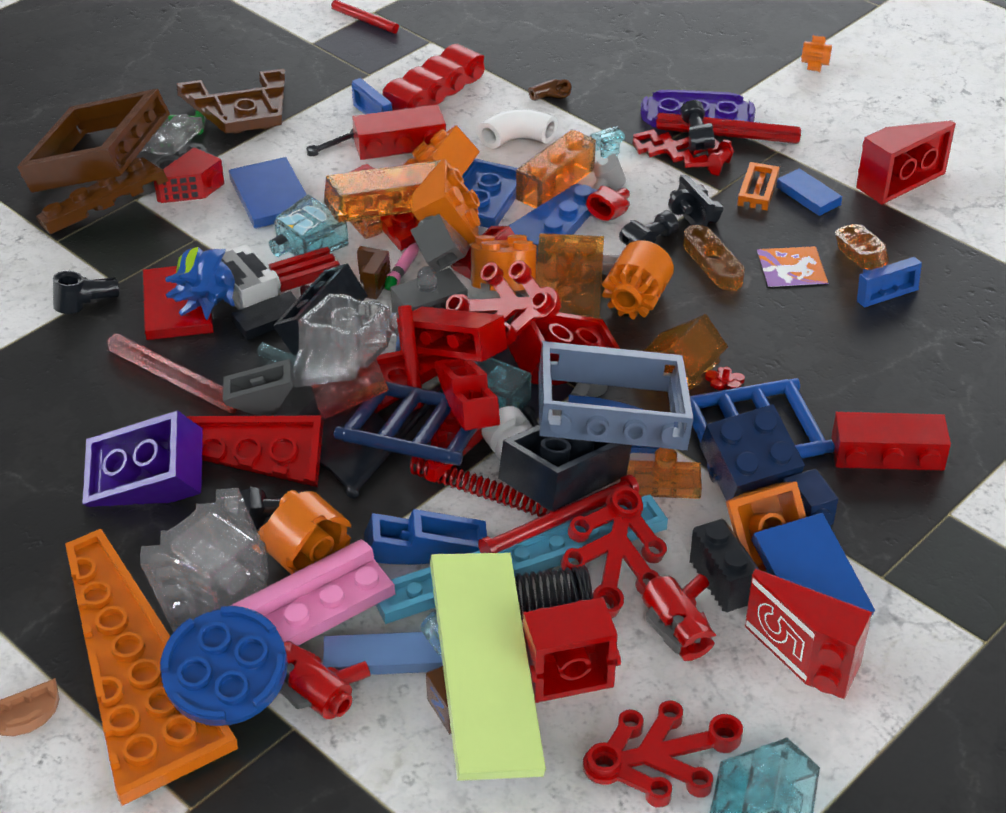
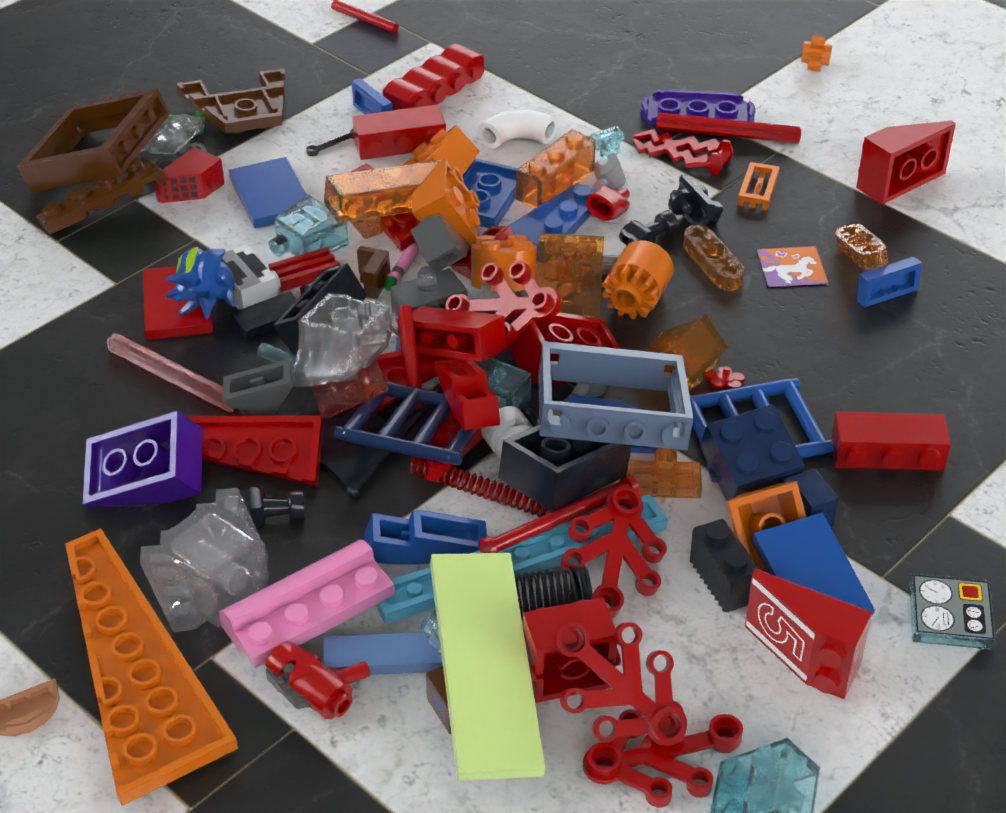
(73, 291): black pin -> none
(224, 666): blue tile -> none
(304, 530): orange brick -> none
(551, 88): reddish brown arm -> none
(625, 687): none -> red plant
(675, 615): red piece -> none
(700, 134): black leg -> none
(809, 192): tile -> none
(952, 611): none -> tile

